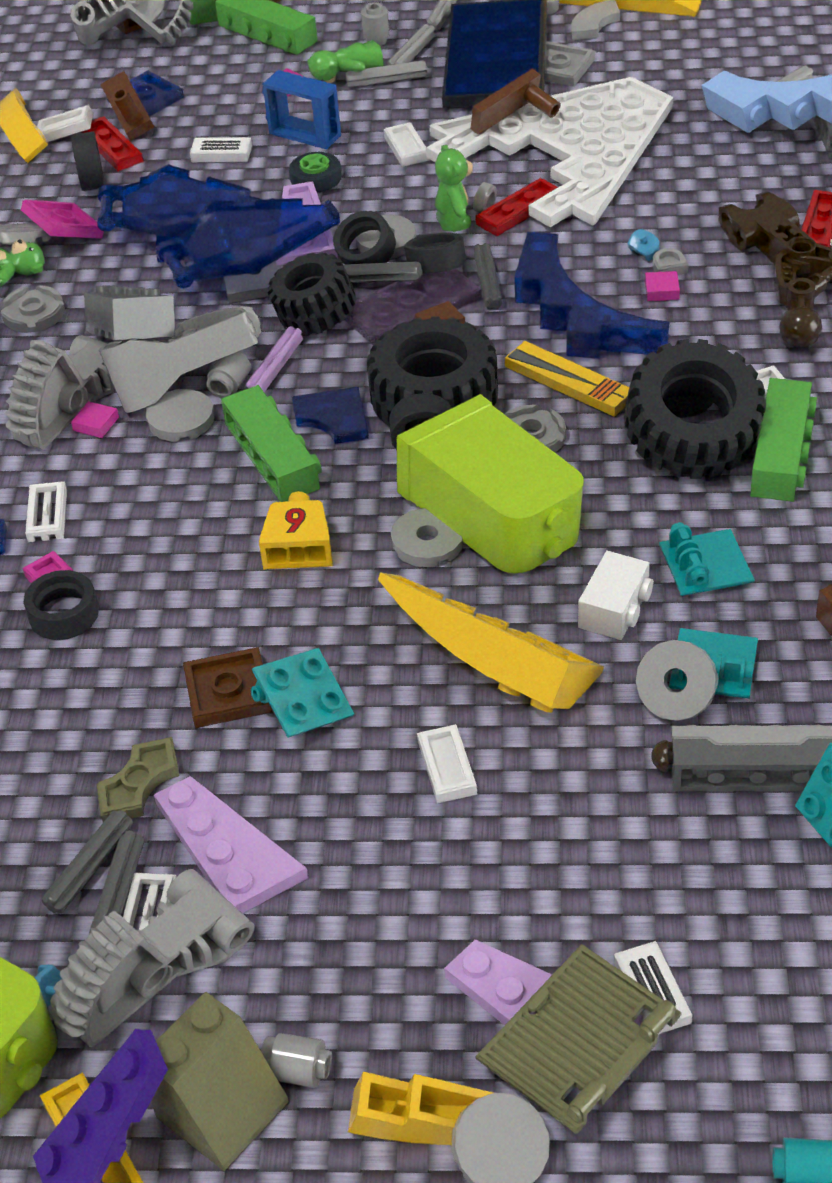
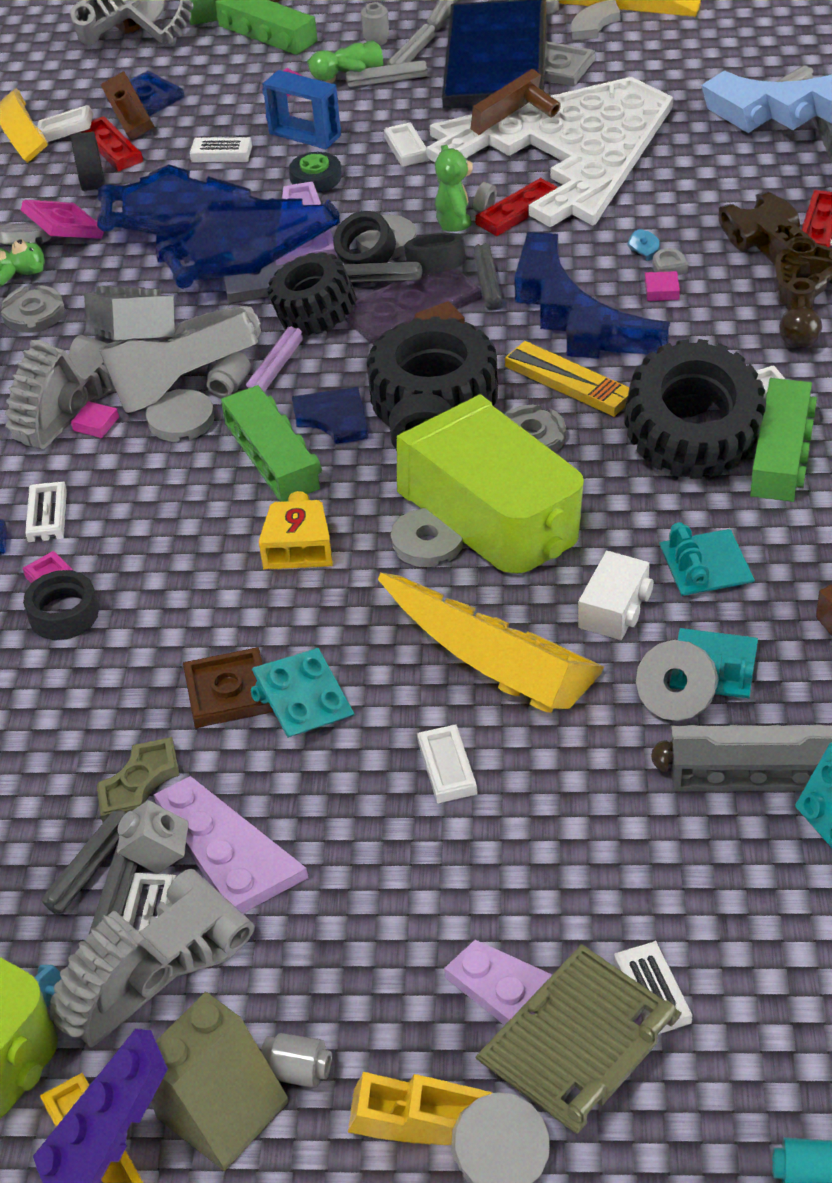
(152, 836): none -> light grey brick

